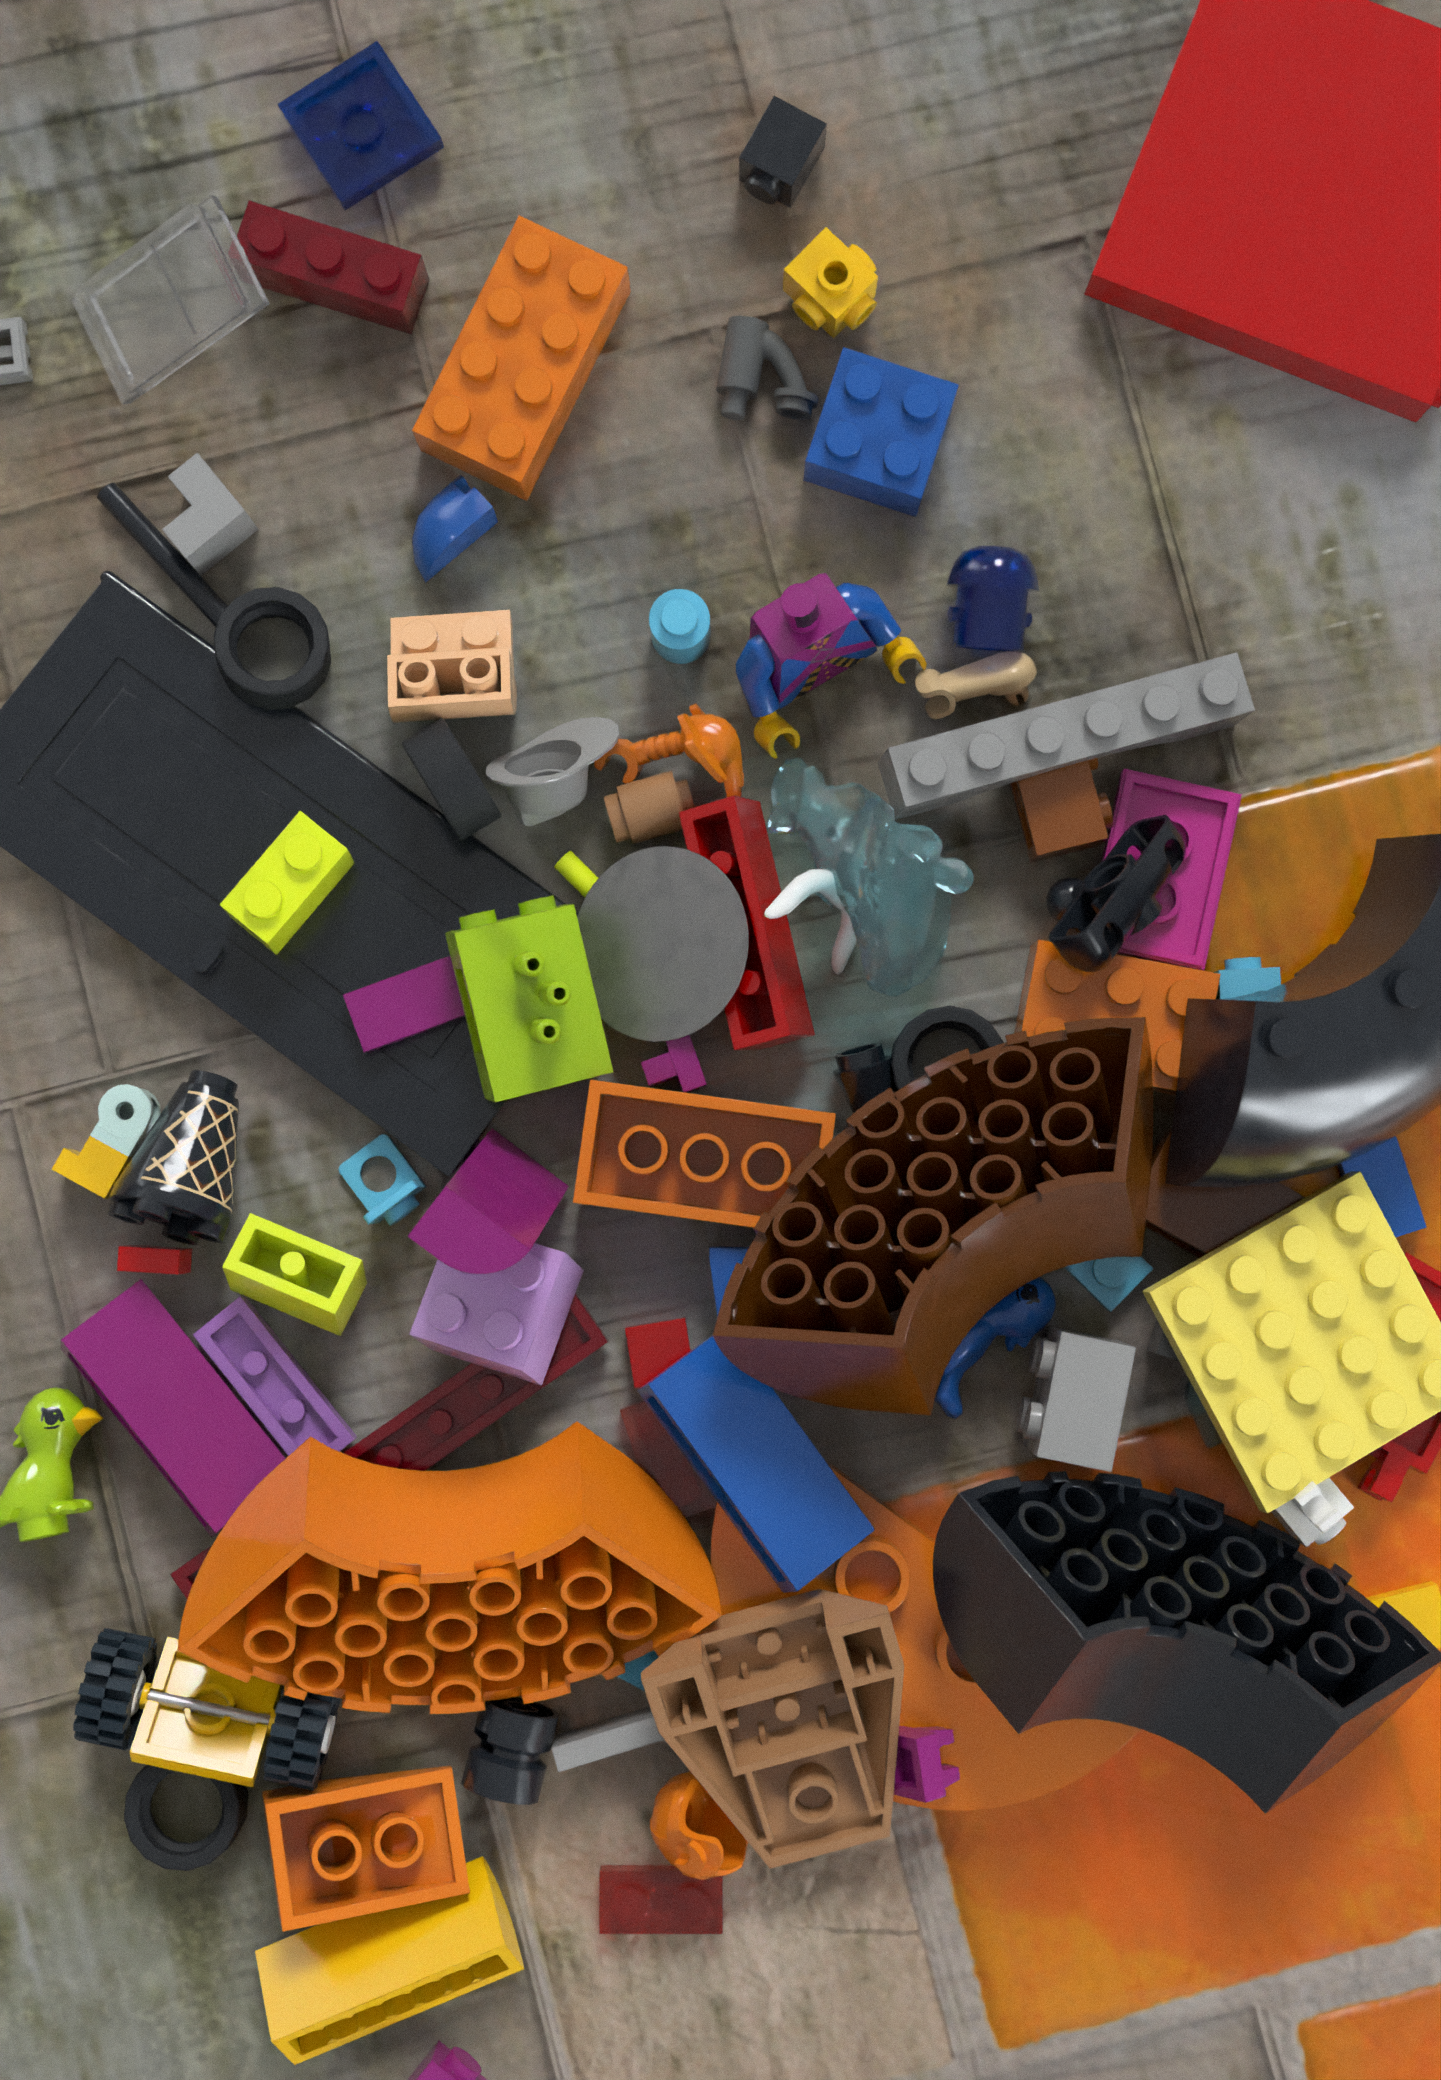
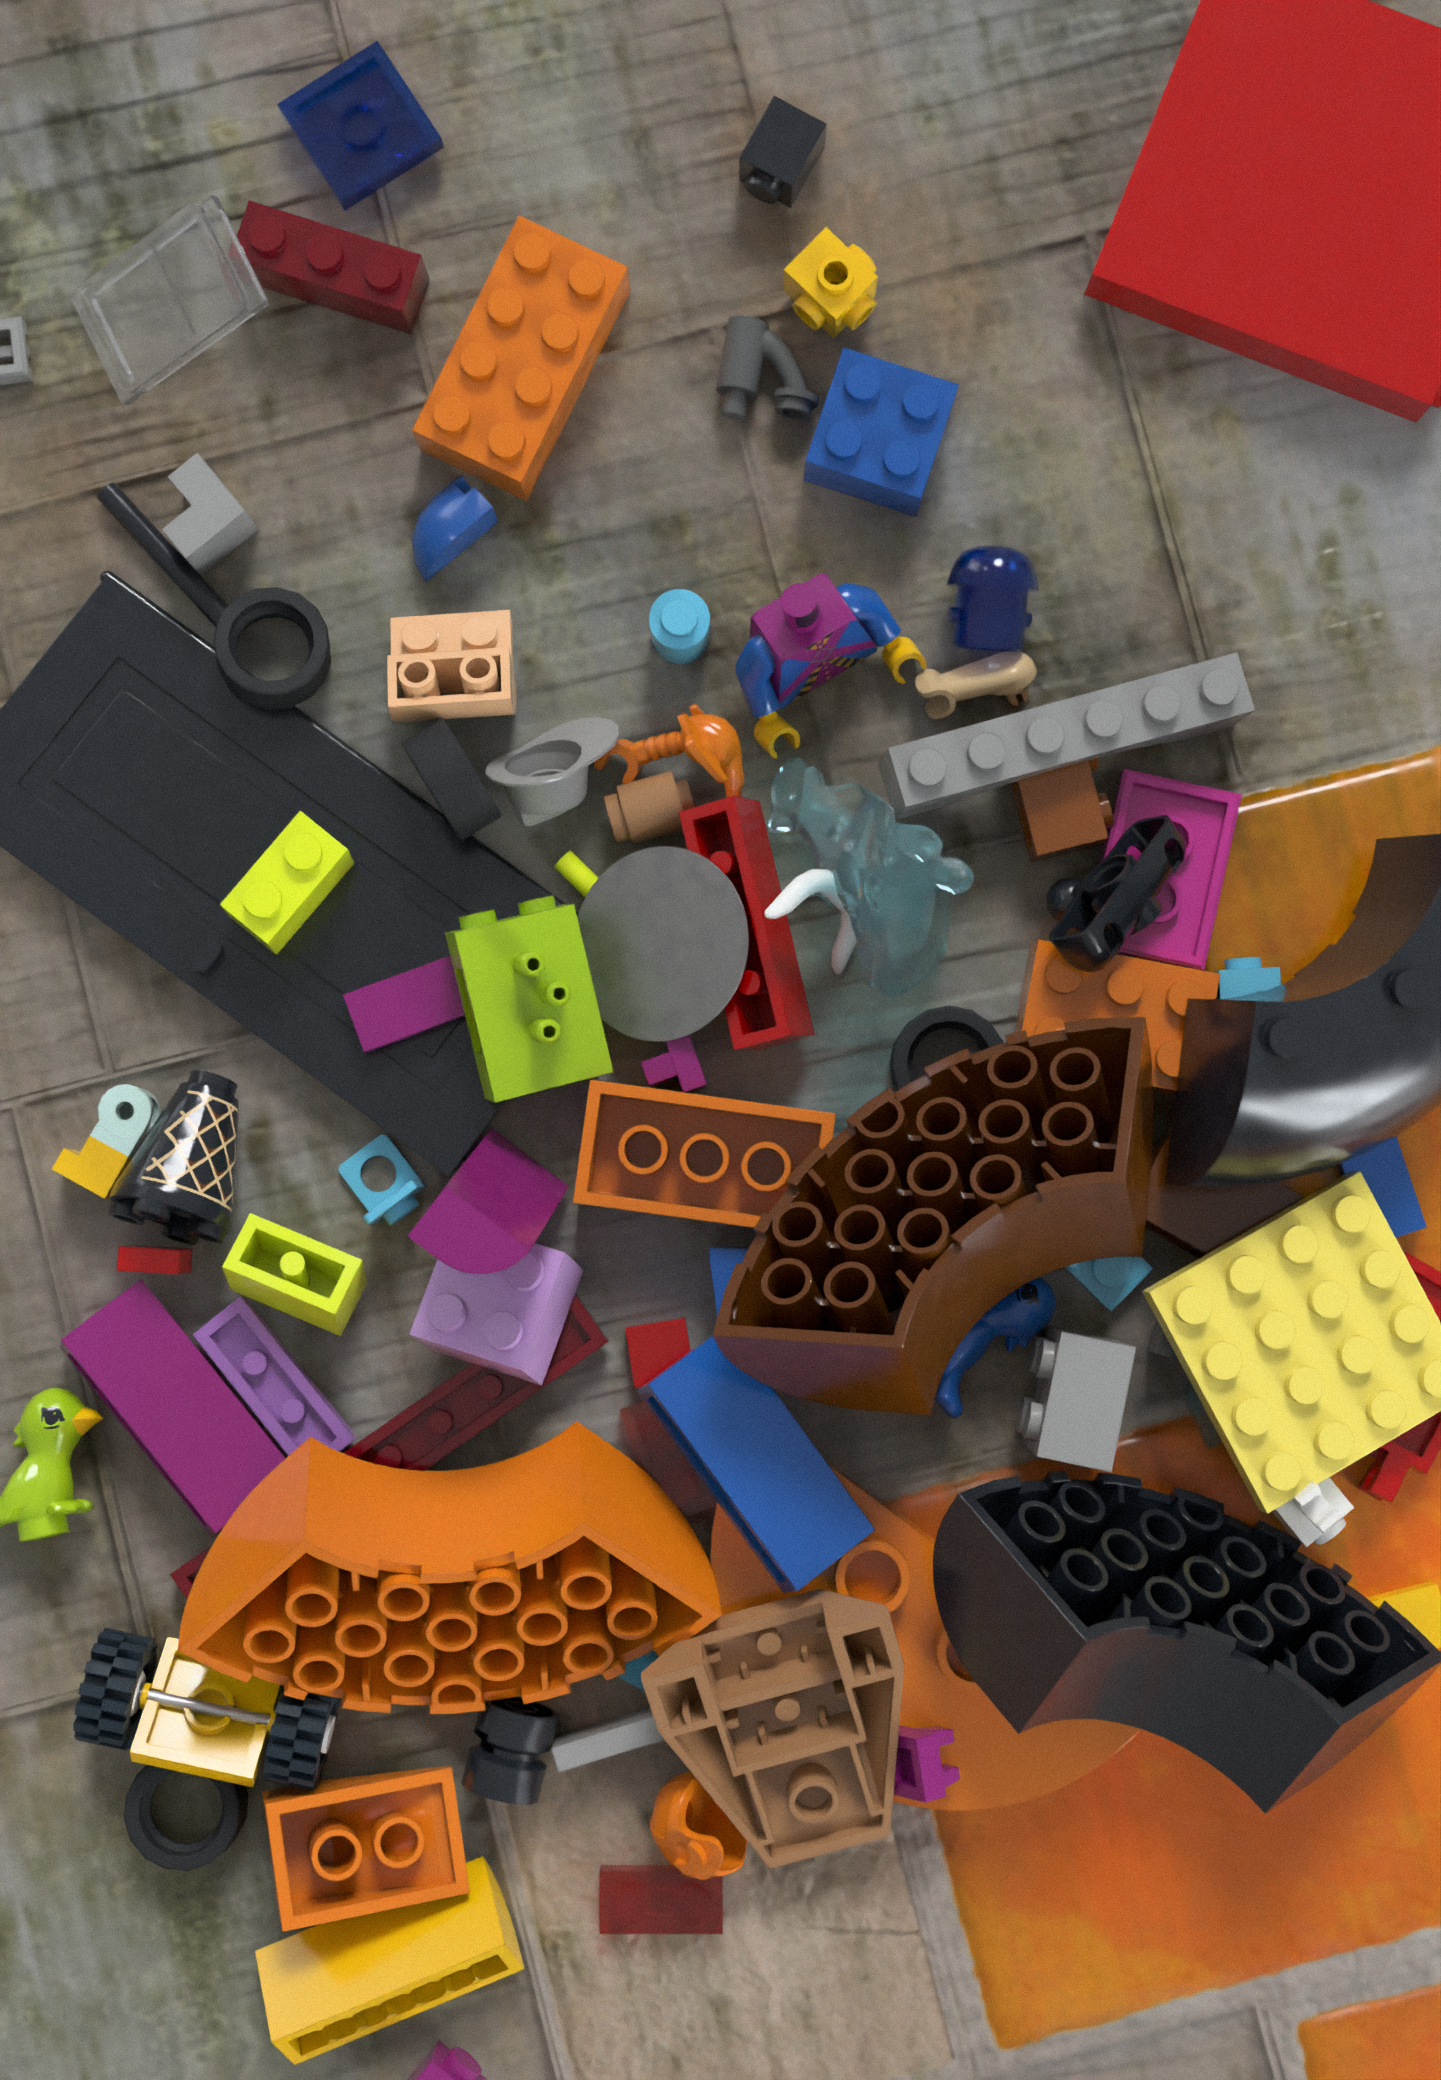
(863, 1073): black cone -> none

